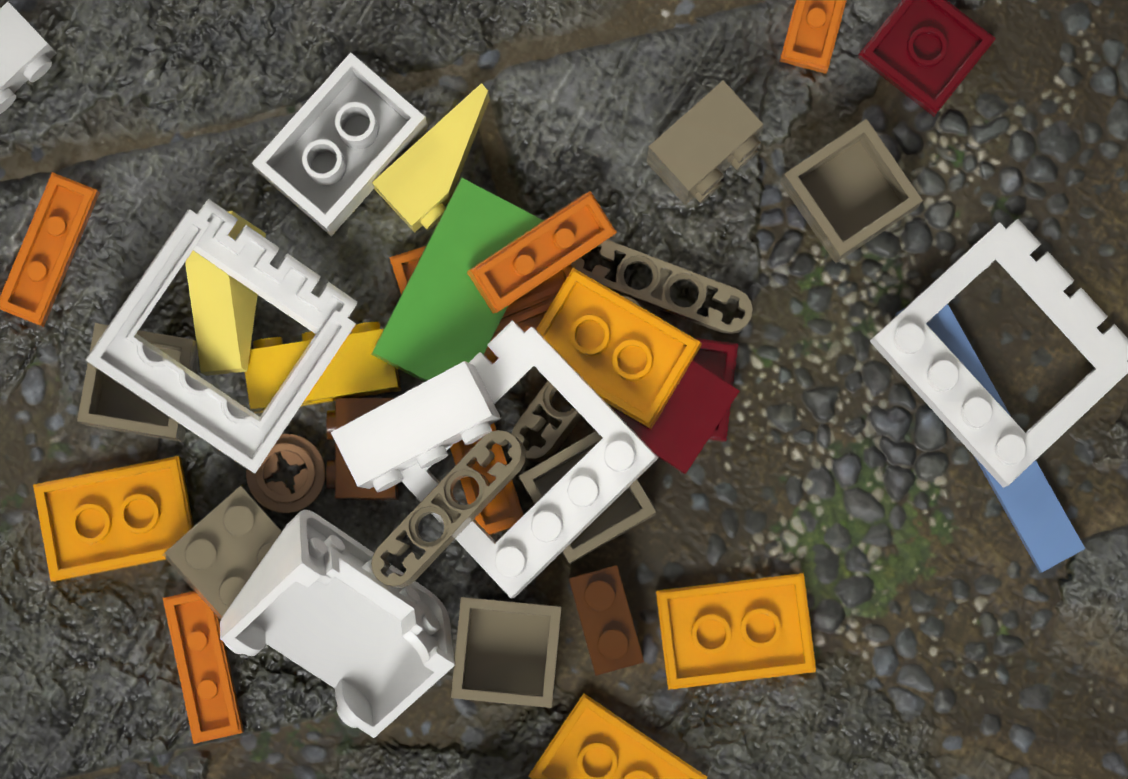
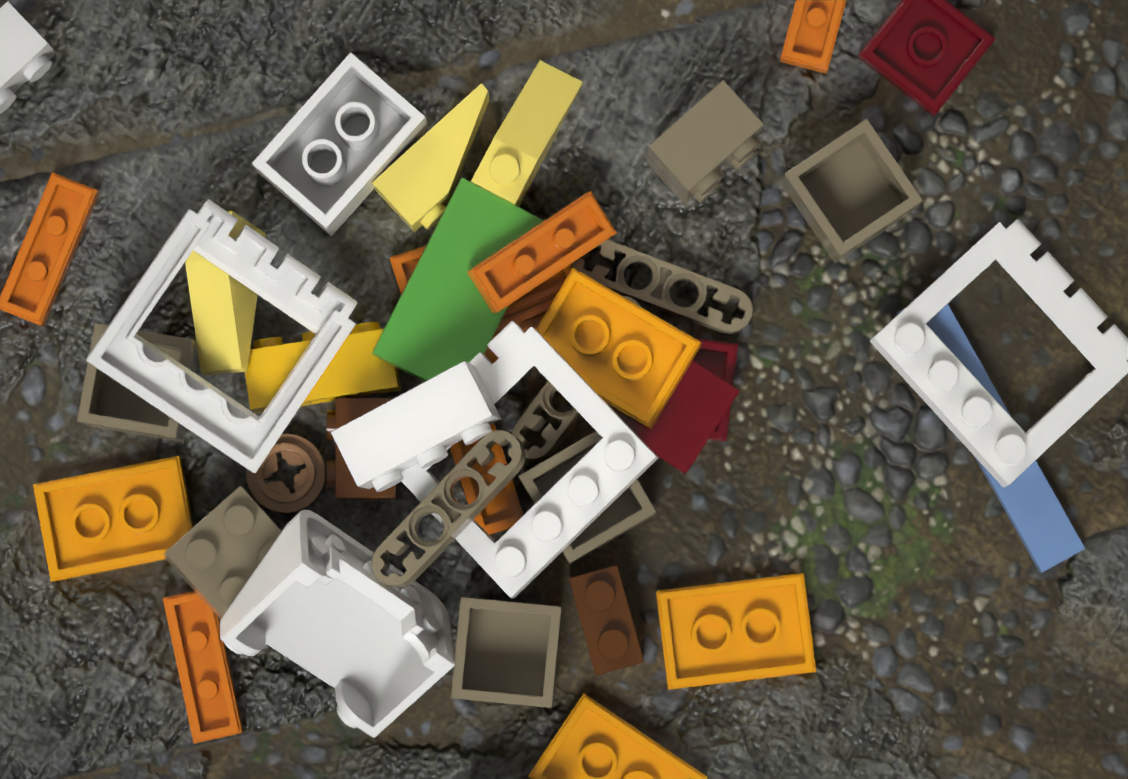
(527, 133): none -> light yellow slope

